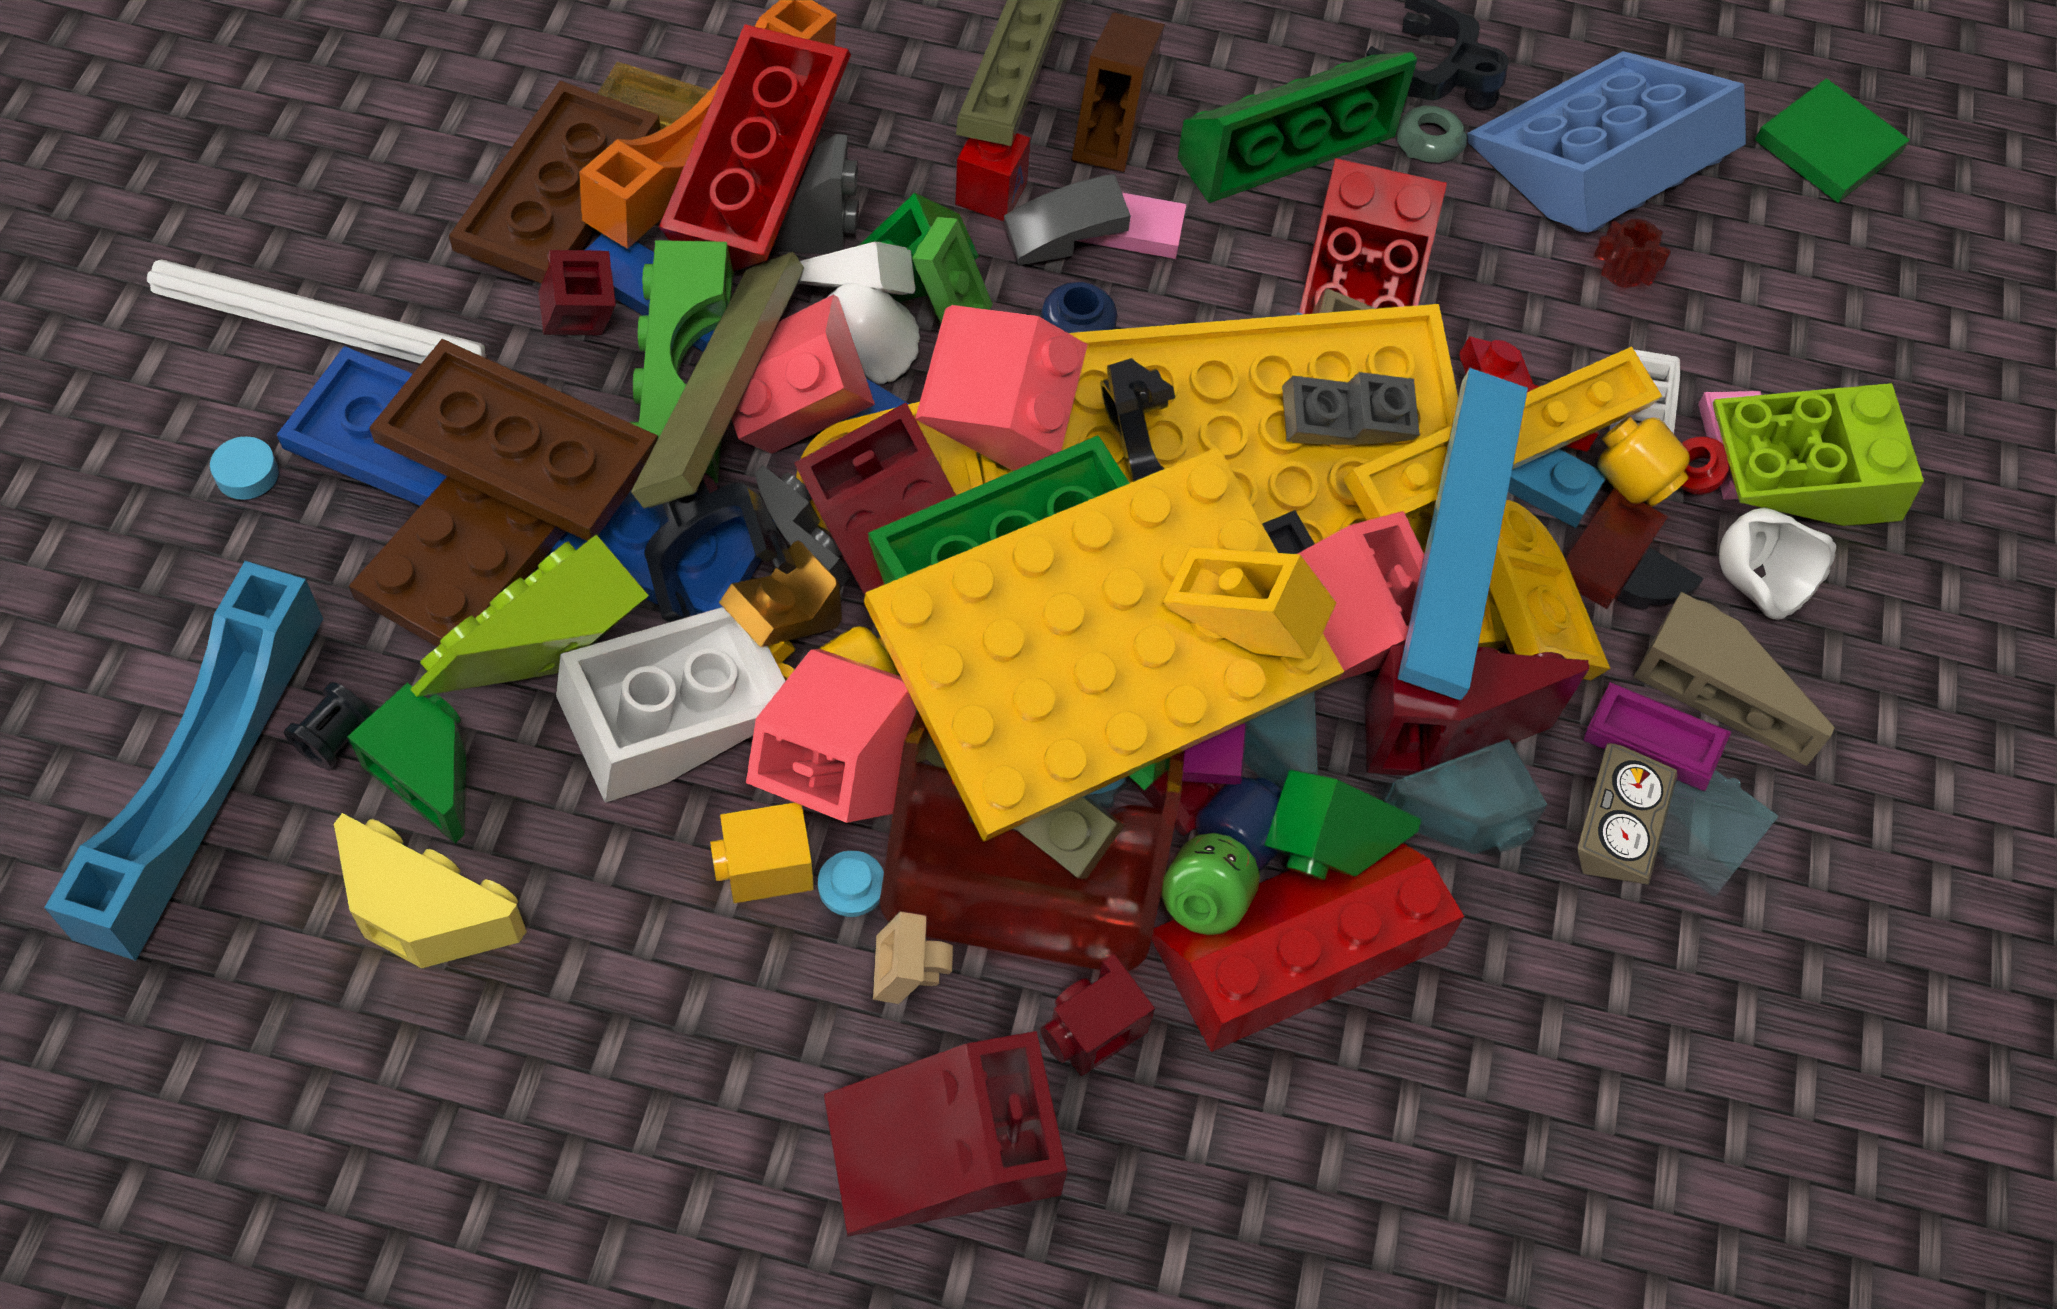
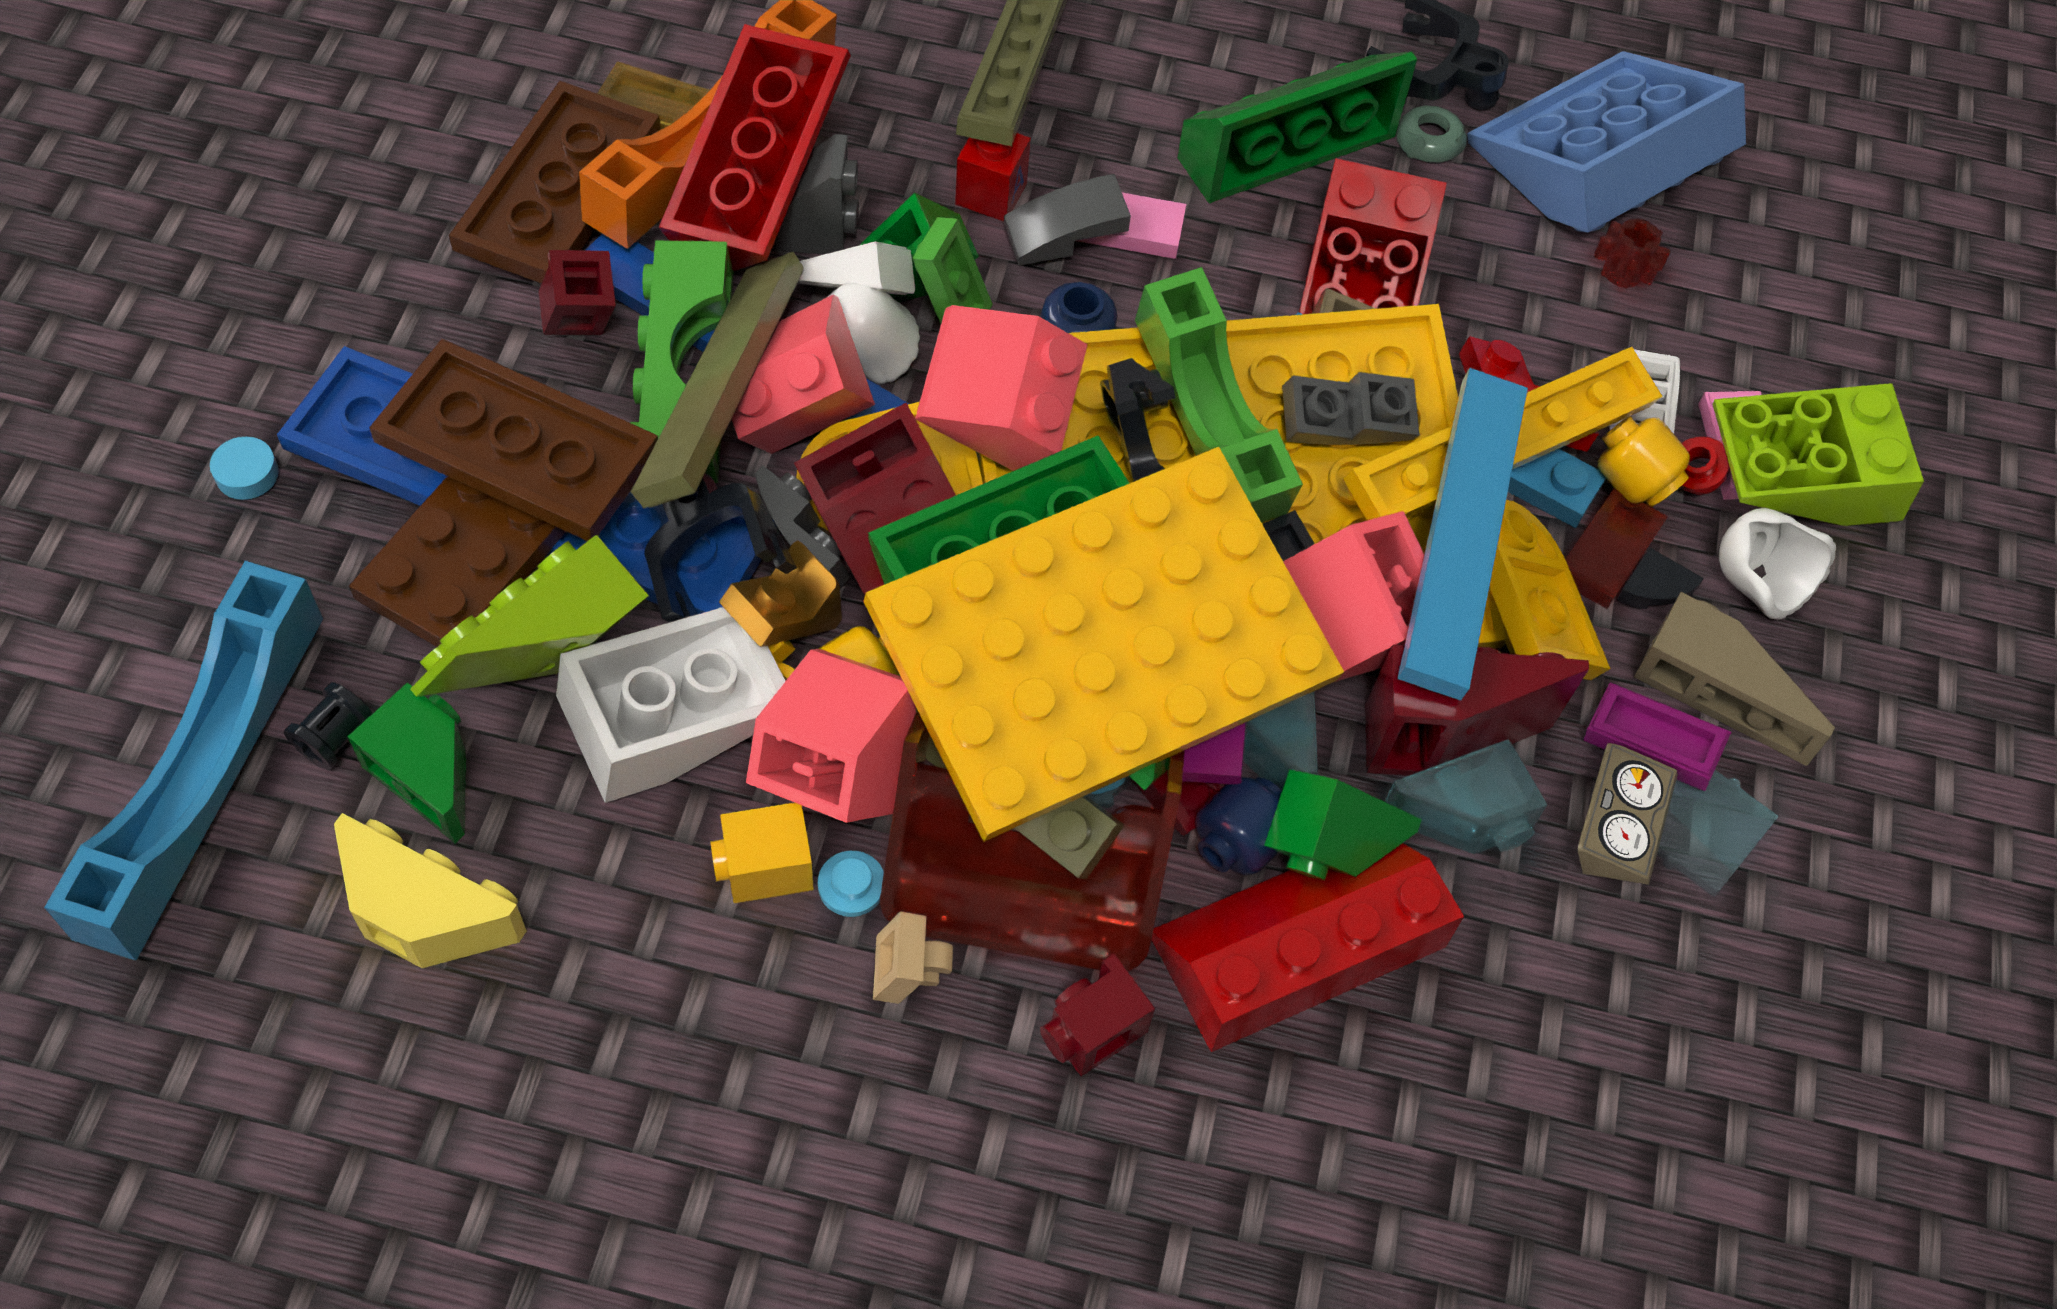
(299, 312): white axle -> none
(947, 1136): dark red slope -> none
(1117, 91): reddish brown slope -> none
(1191, 352): none -> bright green arch
(1210, 884): bright green head -> none
(1253, 599): yellow slope -> none
(1832, 140): green tile -> none

